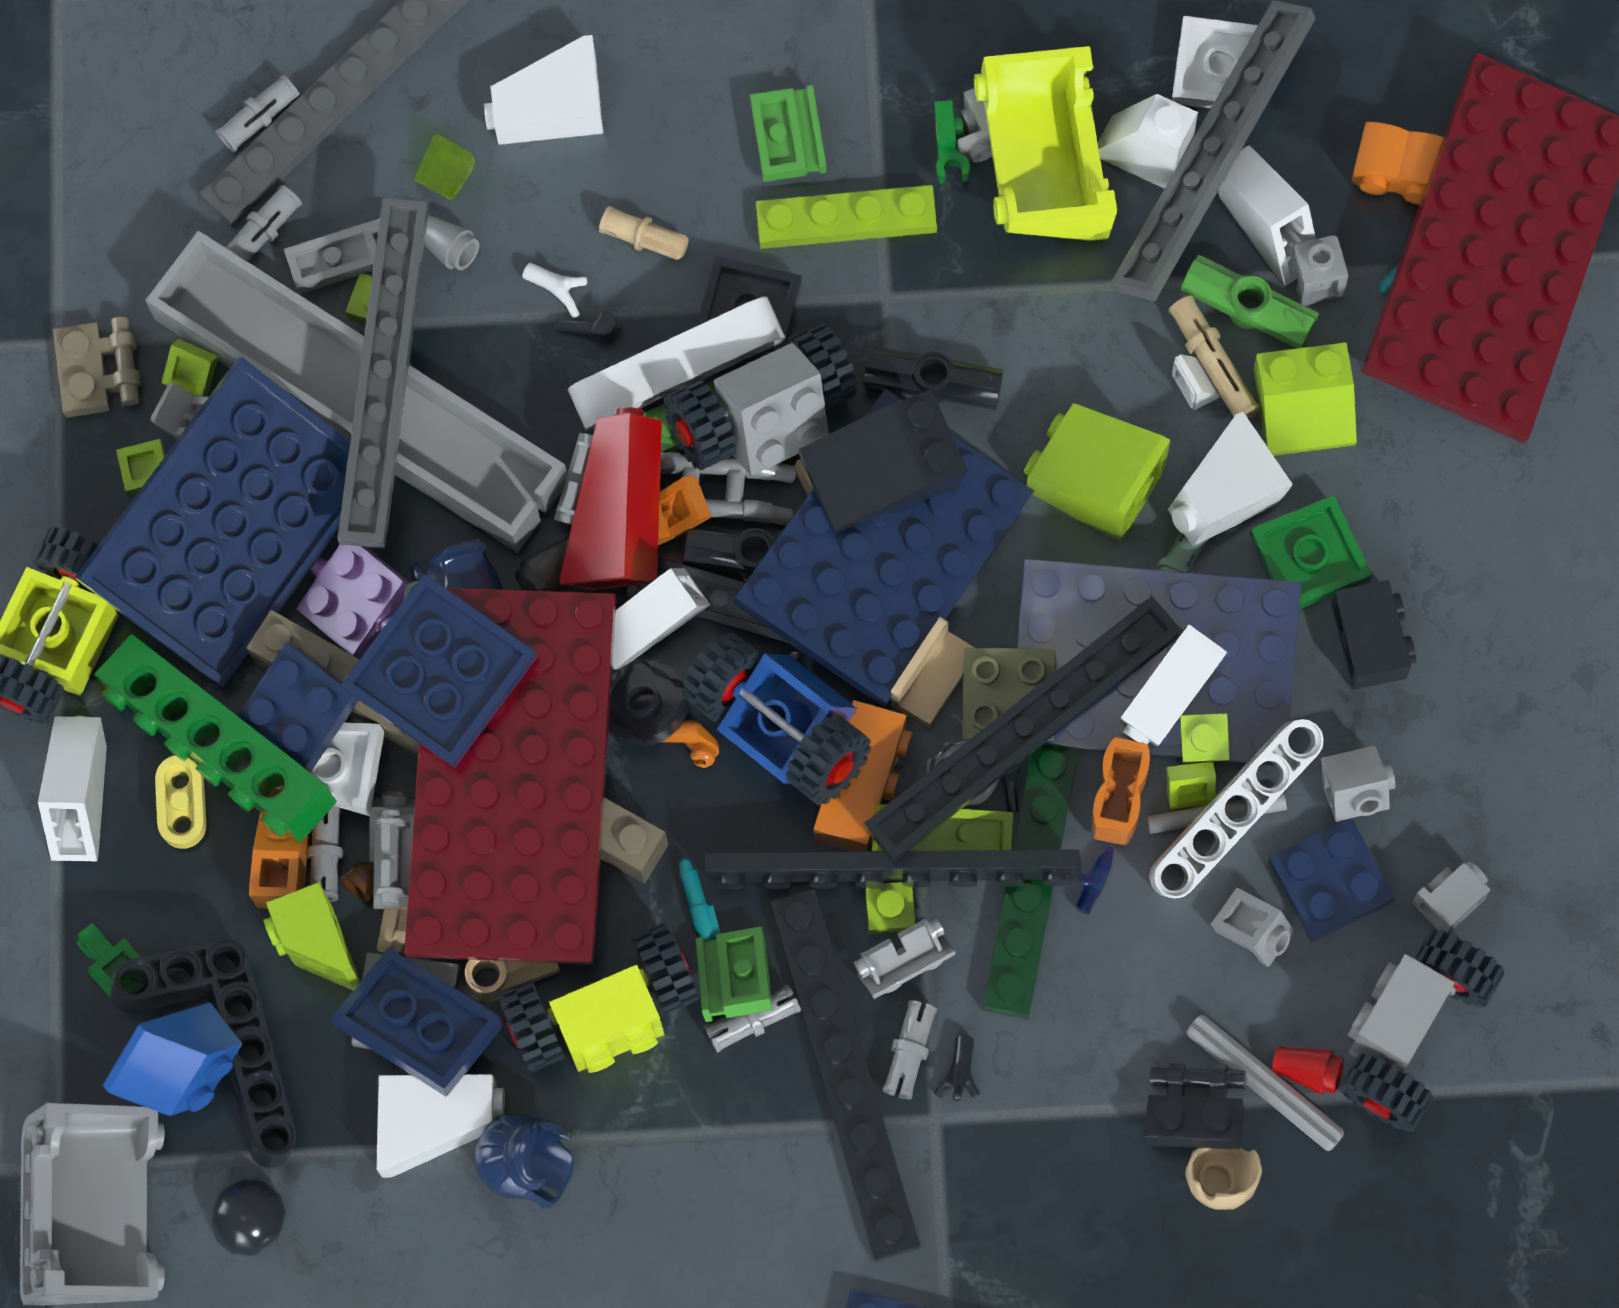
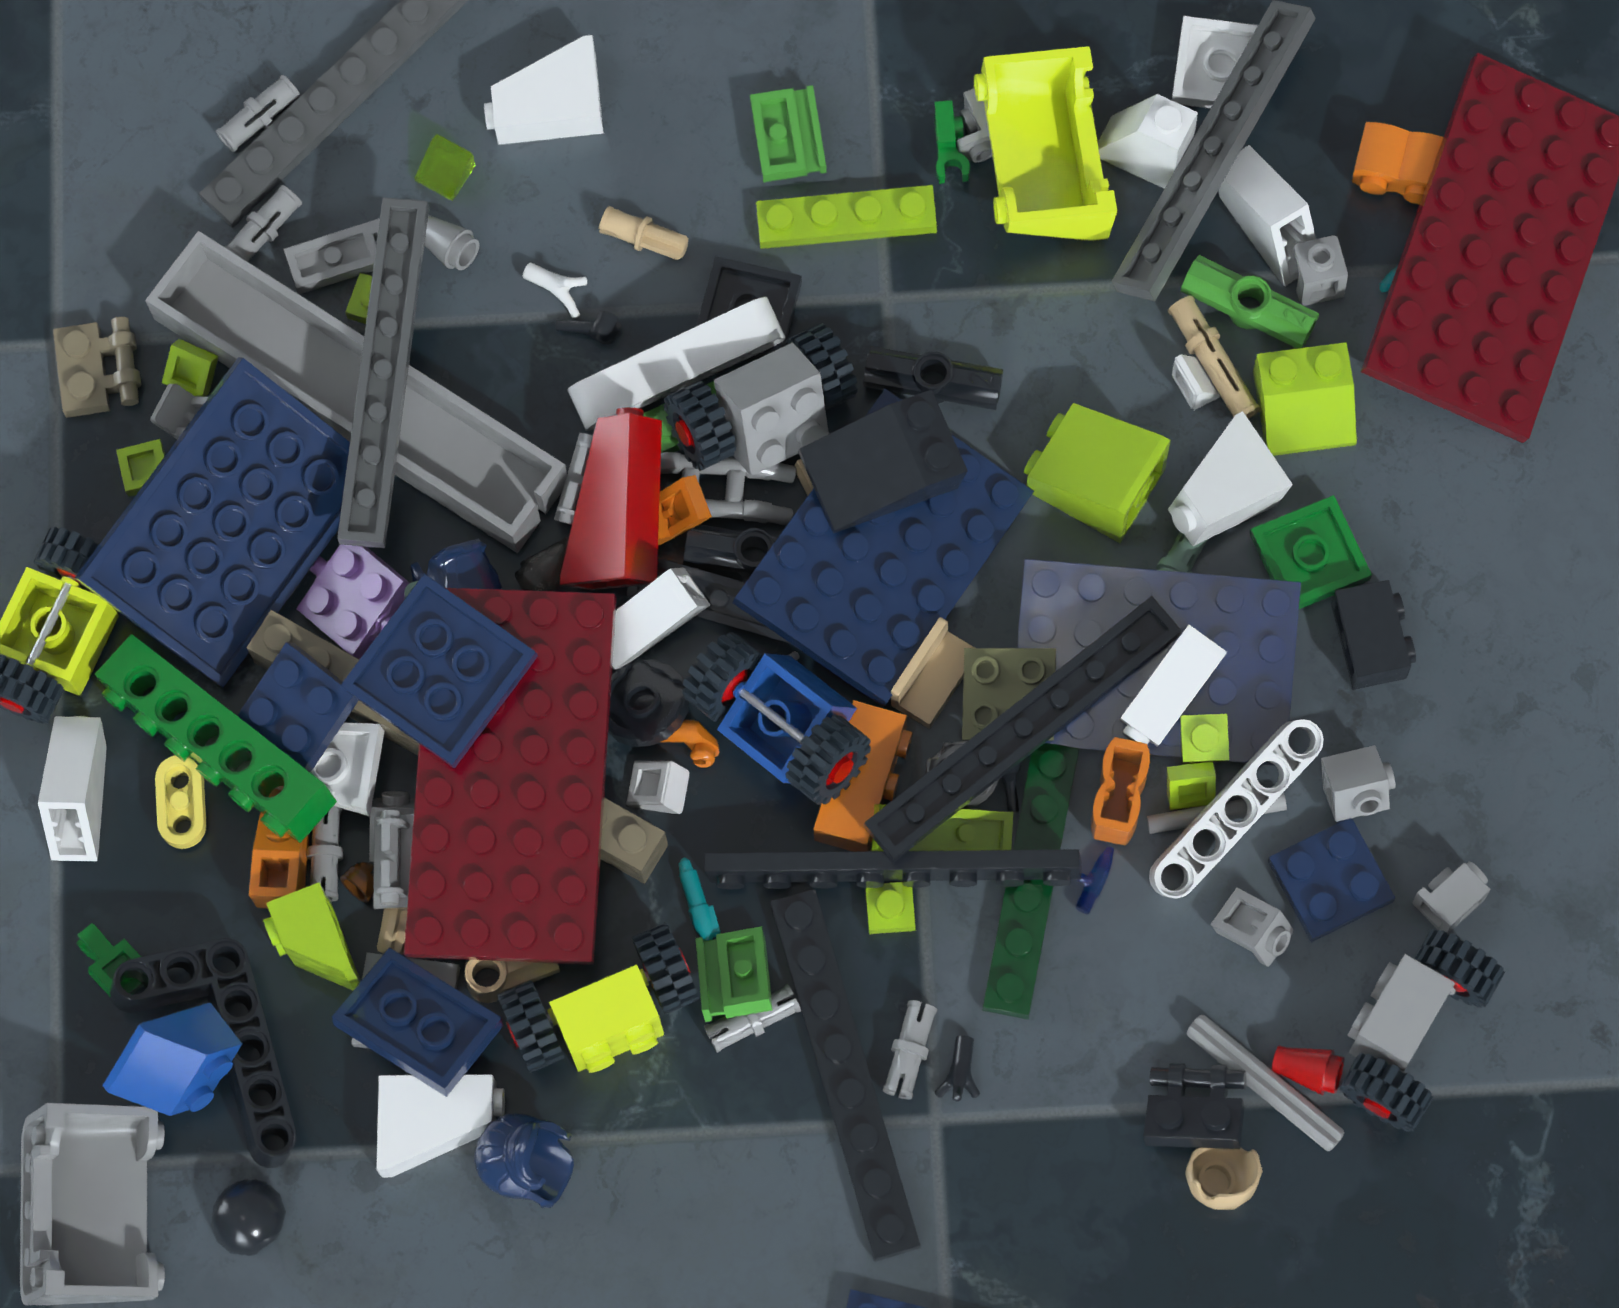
(658, 786): none -> white slope
(923, 949): light grey hinge -> none

